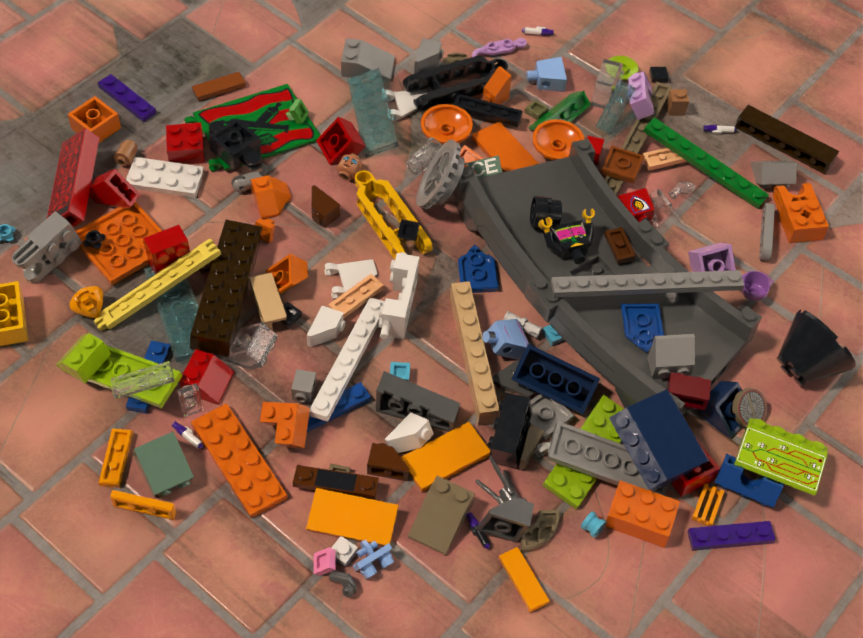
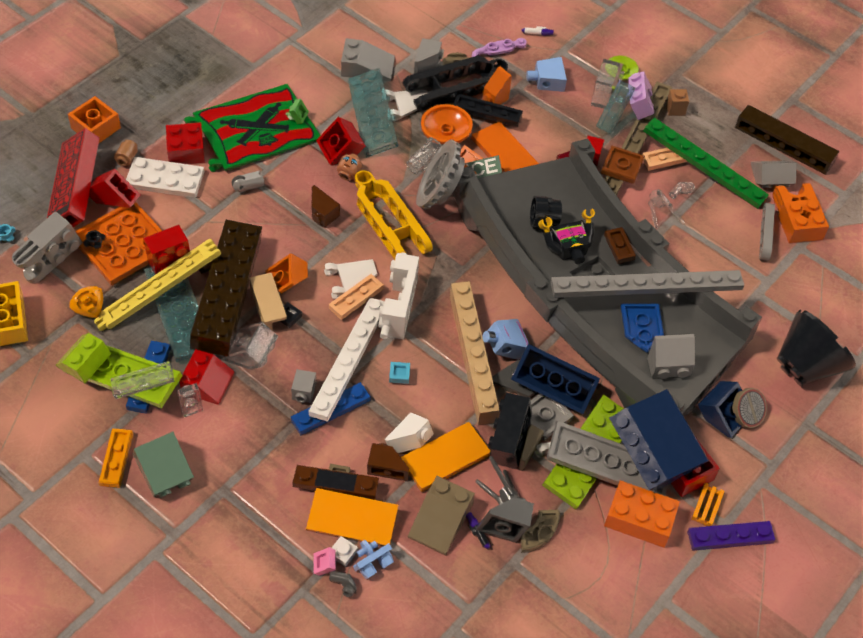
(127, 98): dark purple plate -> none
(143, 505): light orange tile -> none
(187, 433): piece -> none
(218, 86): dark orange tile -> none
(235, 144): black brick -> none
(239, 460): orange plate -> none
(267, 229): orange tile -> none
(269, 196): orange slope -> none
(290, 422): orange brick -> none
(325, 326): white slope -> none
(401, 397): dark grey wedge -> none
(408, 229): black plate -> none
(479, 270): blue tile -> none
(523, 579): light orange tile -> none
(527, 326): white pin -> none
(536, 110): olive tile -> none
(551, 335): medium azure plate -> none
(555, 137): orange dish -> none
(566, 110): green panel -> none
(593, 524): medium azure wheel -> none
(638, 204): red torso -> none
(659, 74): black tile -> none
(690, 390): dark red piece -> none
(712, 258): lavender slope -> none
(717, 129): white piece -> none
(756, 285): medium lavender piece -> none
(762, 490): blue arch -> none
(782, 456): lime slope -> none

